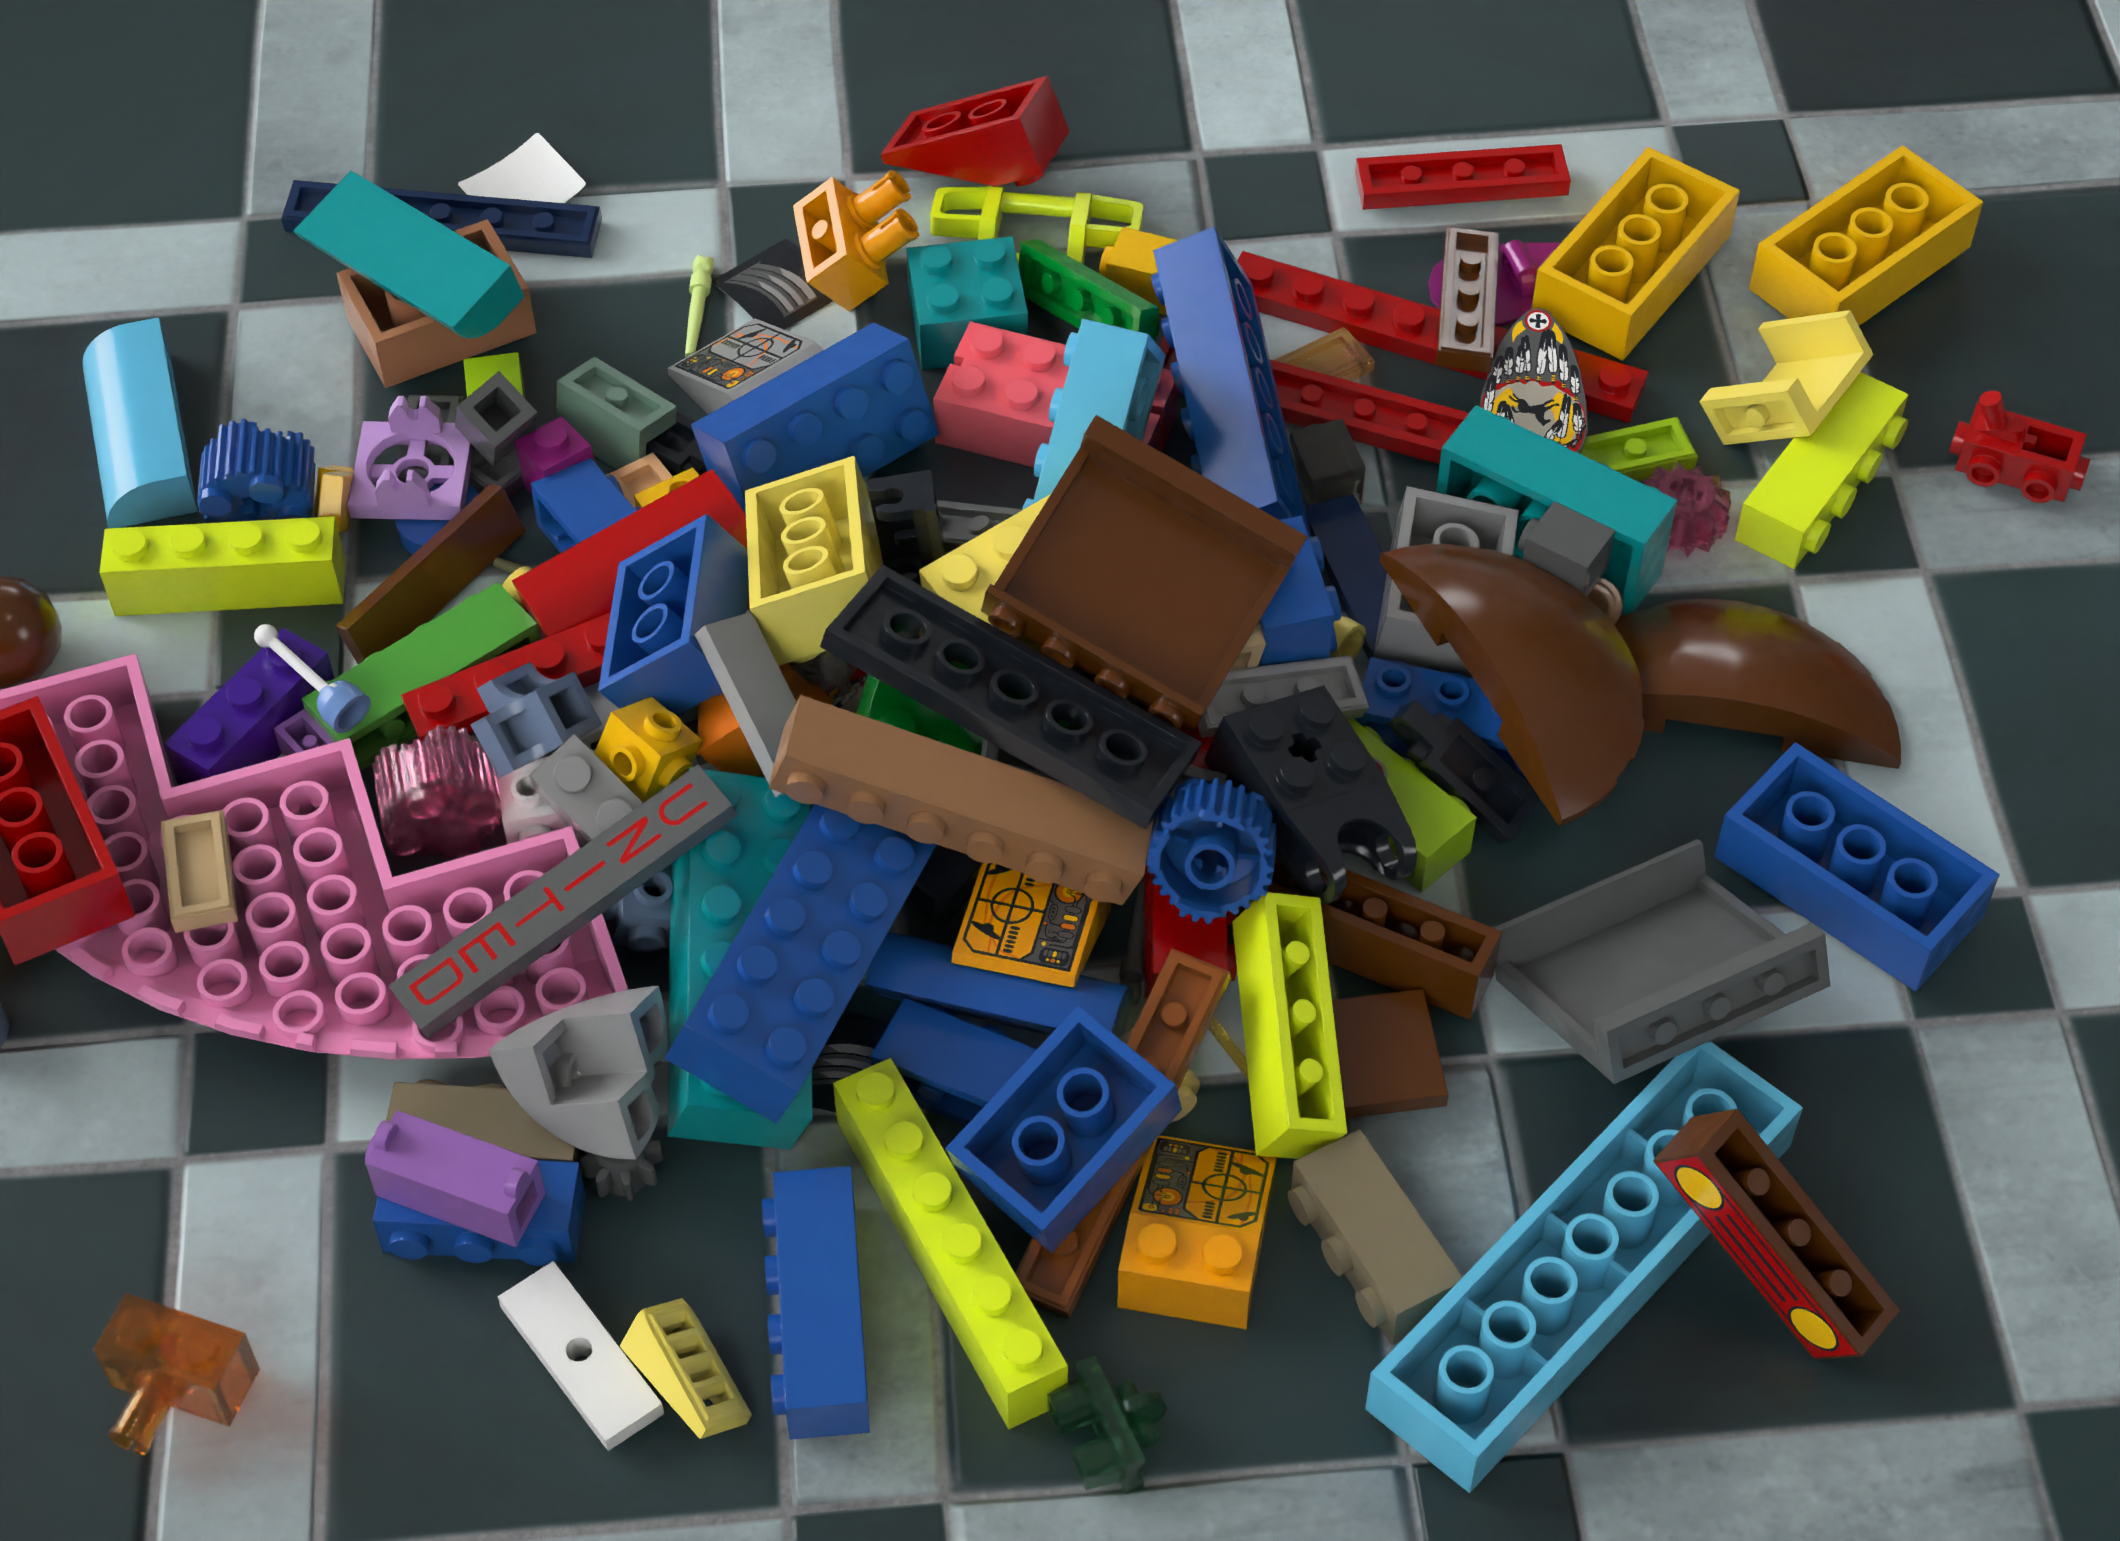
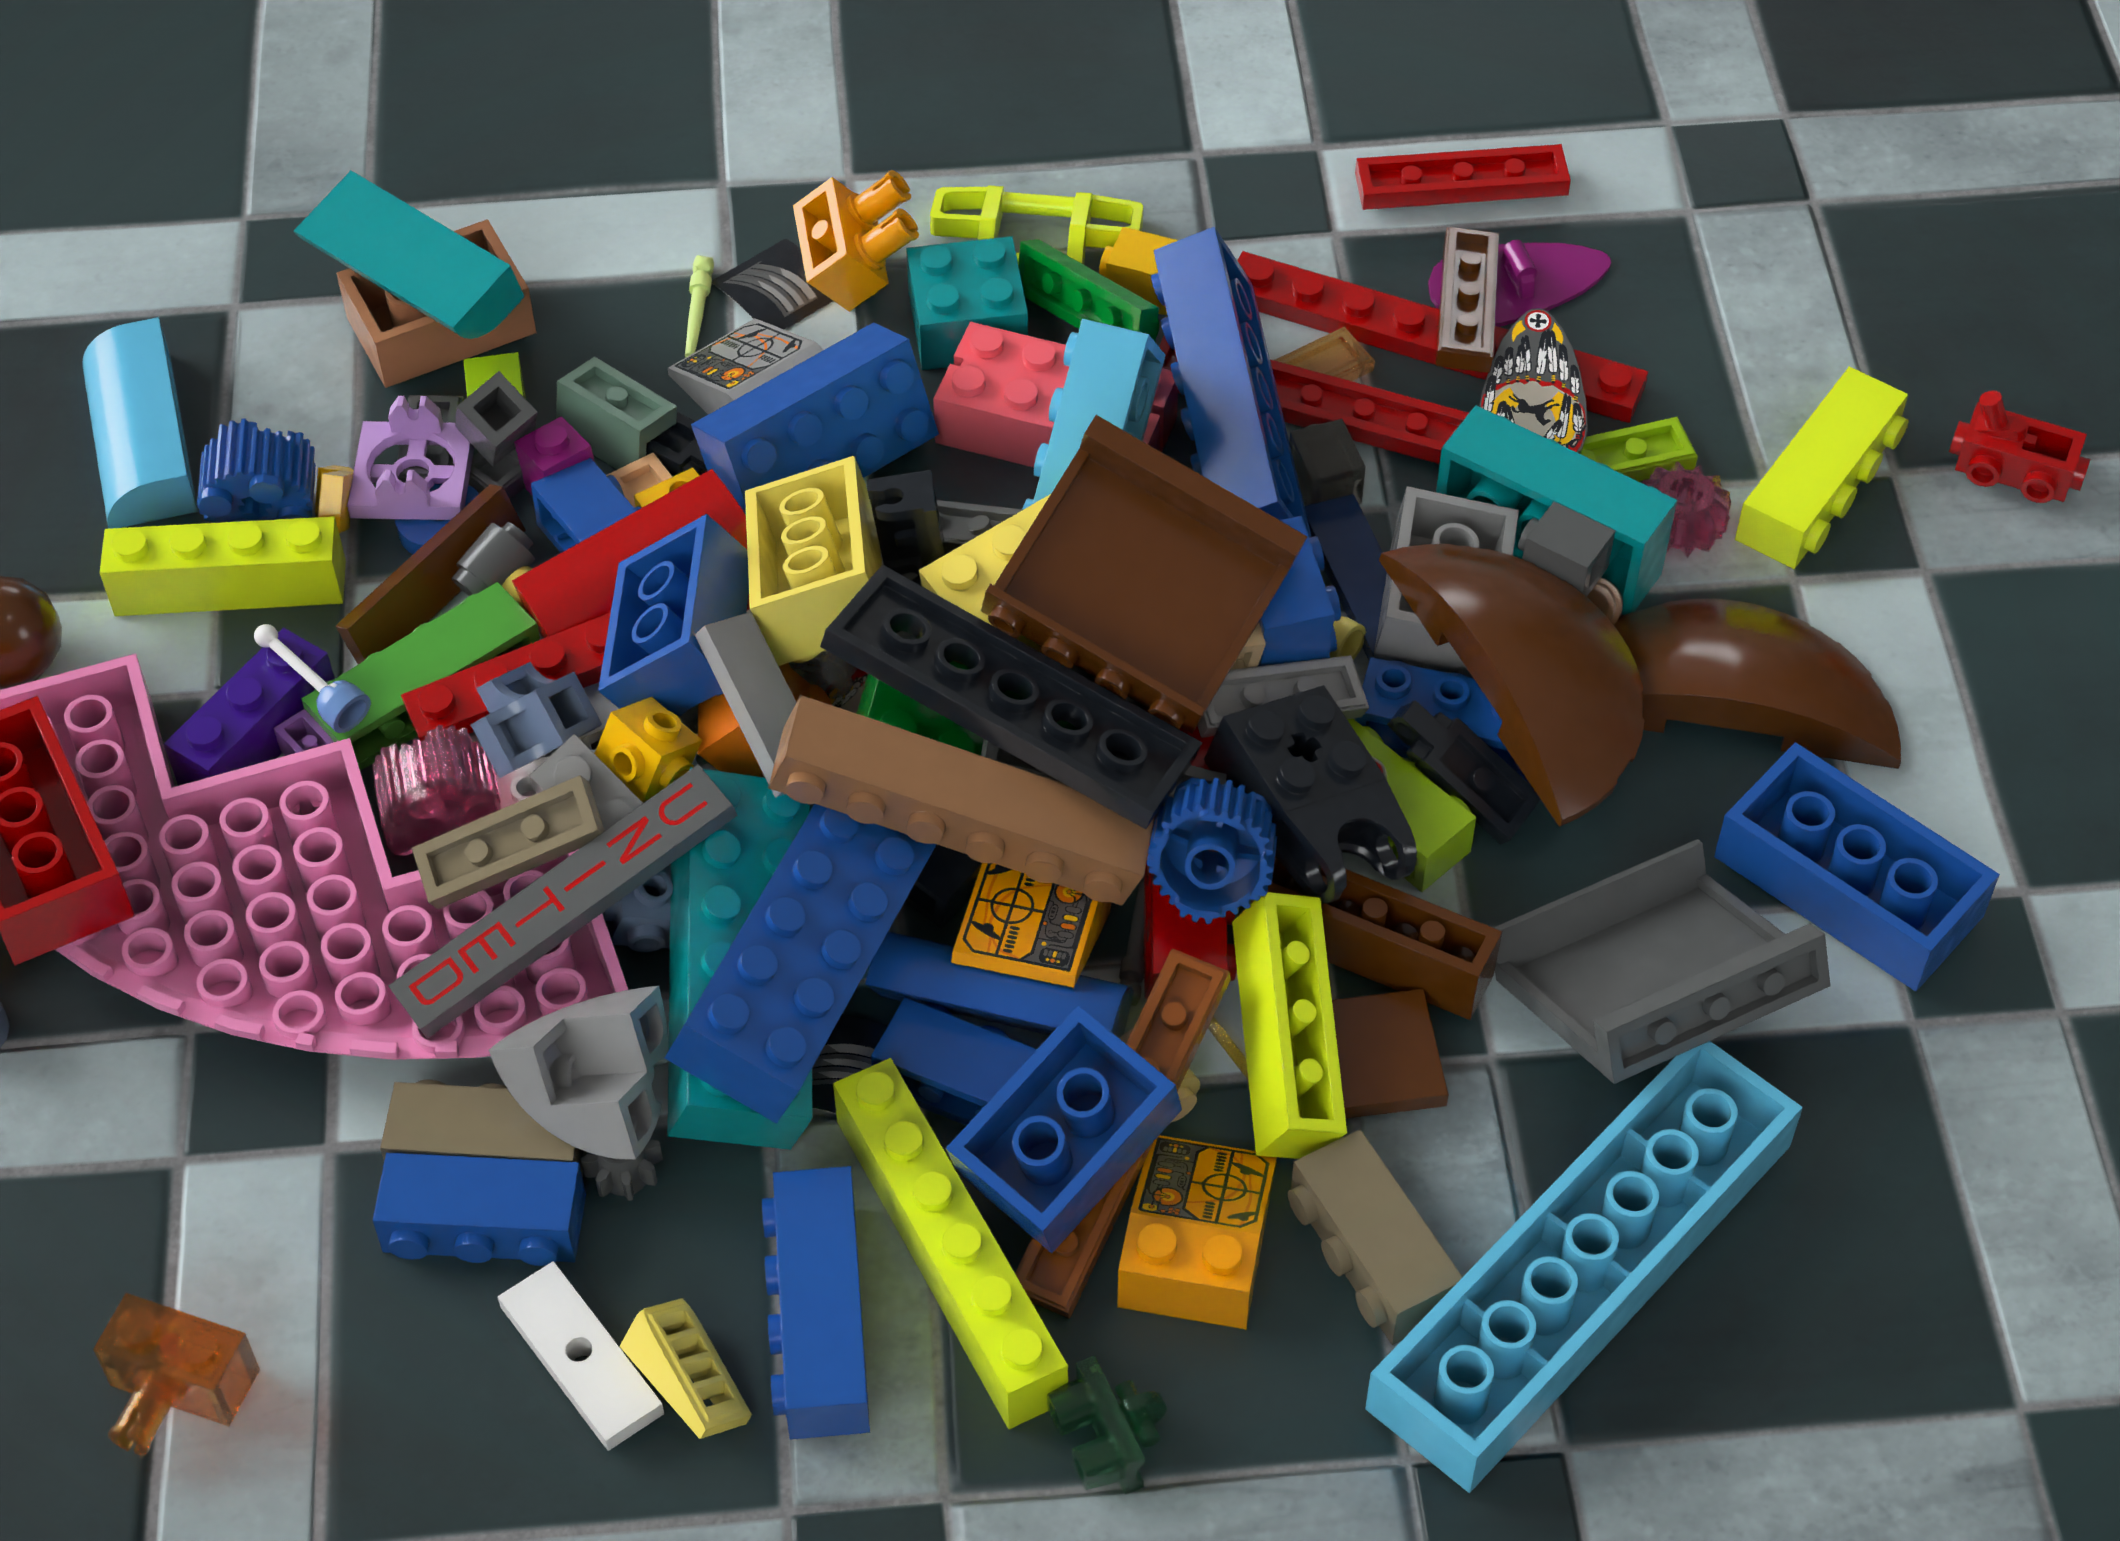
(199, 871): tan tile -> none
(454, 1177): medium lavender brick -> none
(493, 558): none -> dark grey brick
(508, 842): none -> dark tan plate
(518, 223): dark blue tile -> none
(528, 173): white sticker -> none
(985, 136): red slope -> none
(1635, 252): yellow brick -> none
(1776, 1235): reddish brown brick -> none
(1813, 369): light yellow panel -> none
(1867, 241): yellow brick -> none

